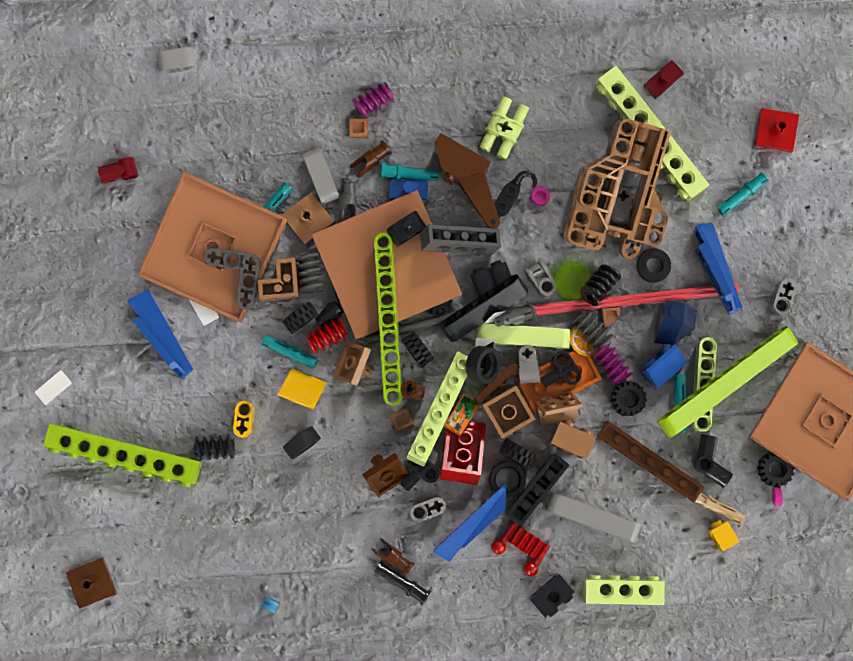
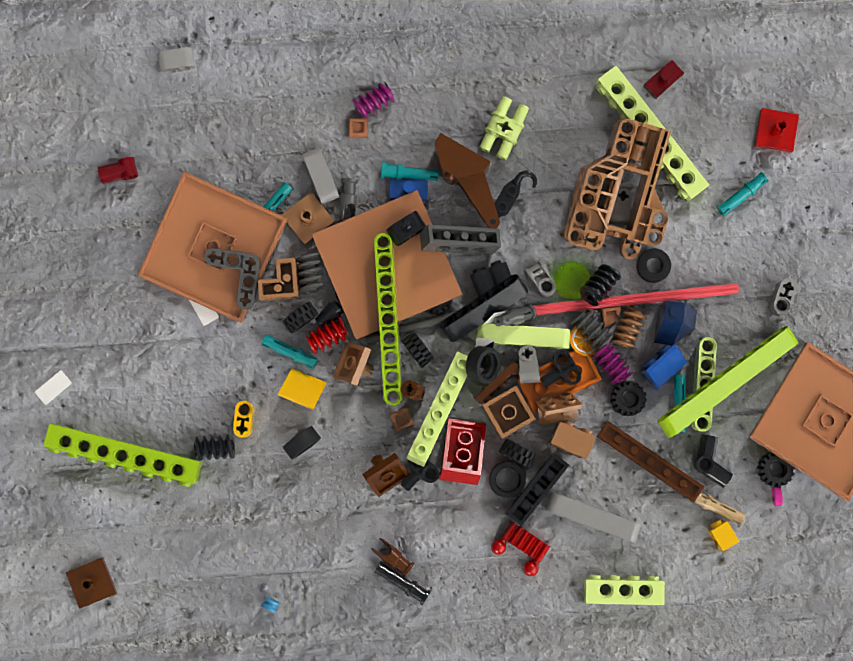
(159, 334): blue wedge -> none
(372, 158): reddish brown piece -> none
(434, 512): light grey beam -> none
(461, 415): tile -> none
(473, 525): blue wedge -> none
(540, 196): dark pink tile -> none
(540, 597): black brick -> none
(629, 328): none -> medium nougat piece
(716, 267): blue wedge -> none

